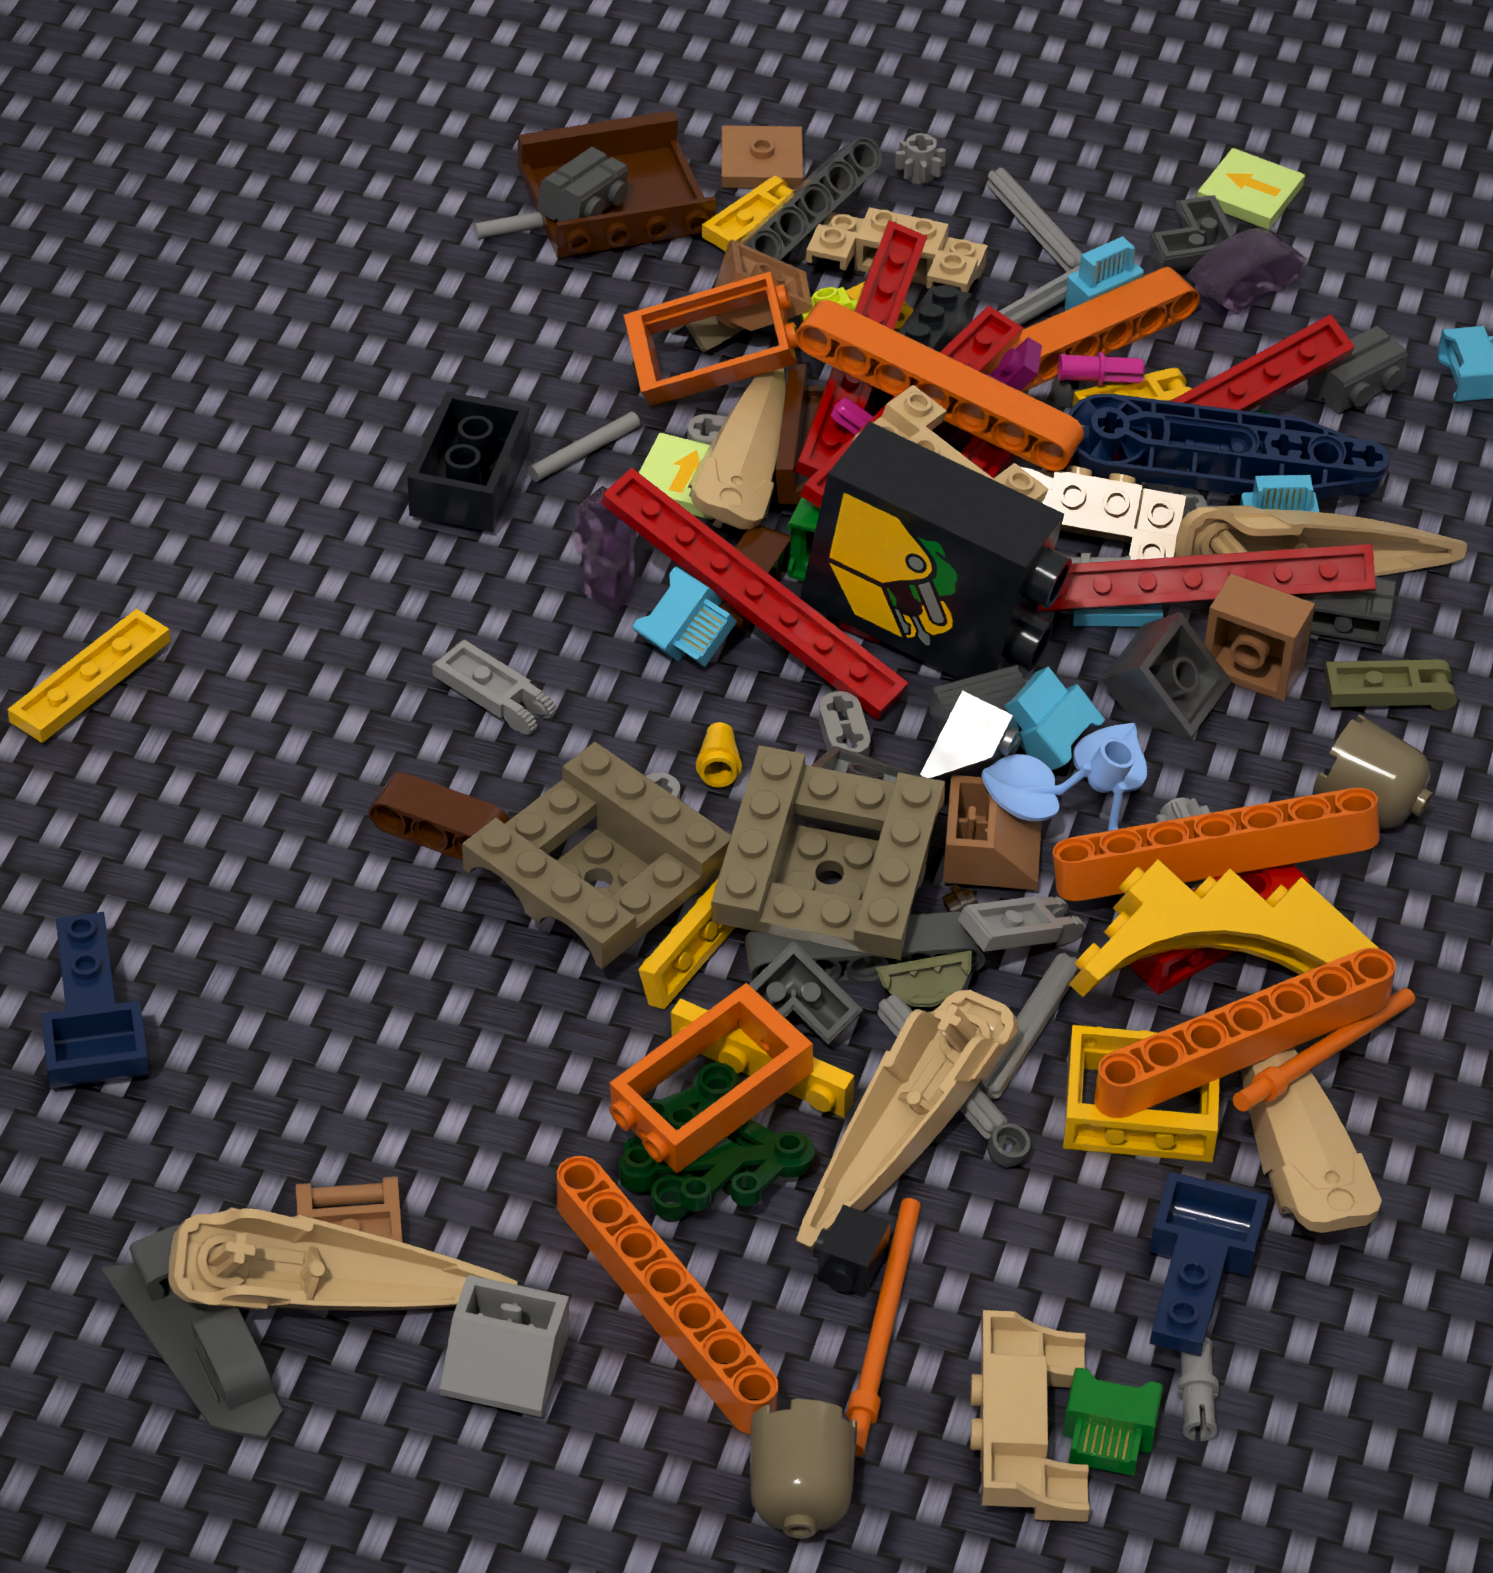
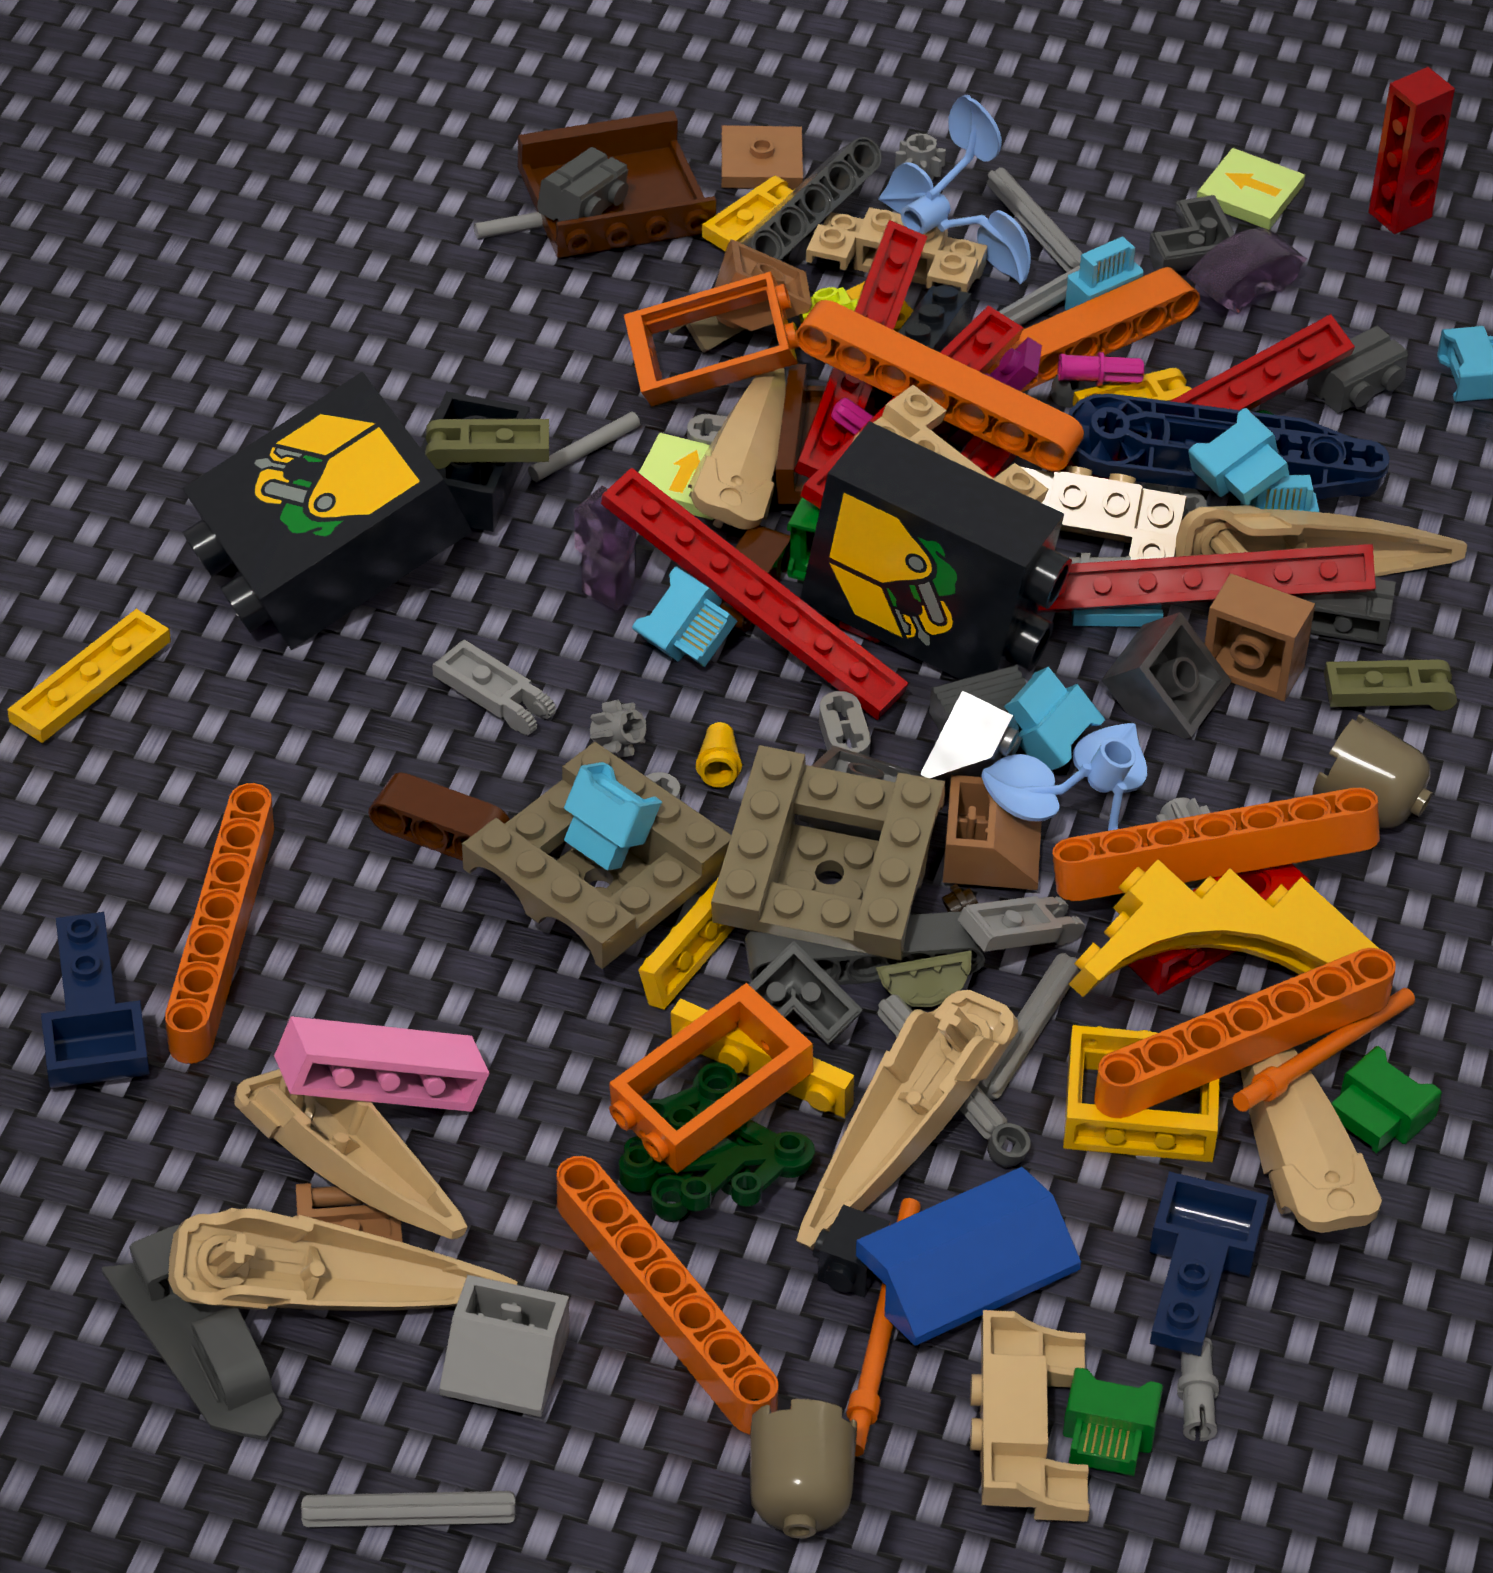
(219, 924): none -> orange beam
(322, 513): none -> black brick
(351, 1149): none -> tan piece
(381, 1064): none -> bright pink brick
(408, 1509): none -> light grey axle
(487, 441): none -> olive plate
(607, 816): none -> medium azure piece
(618, 728): none -> light grey gear
(924, 207): none -> light blue plant
(969, 1255): none -> blue slope
(1240, 459): none -> medium azure piece
(1383, 1102): none -> green piece
(1411, 150): none -> red brick

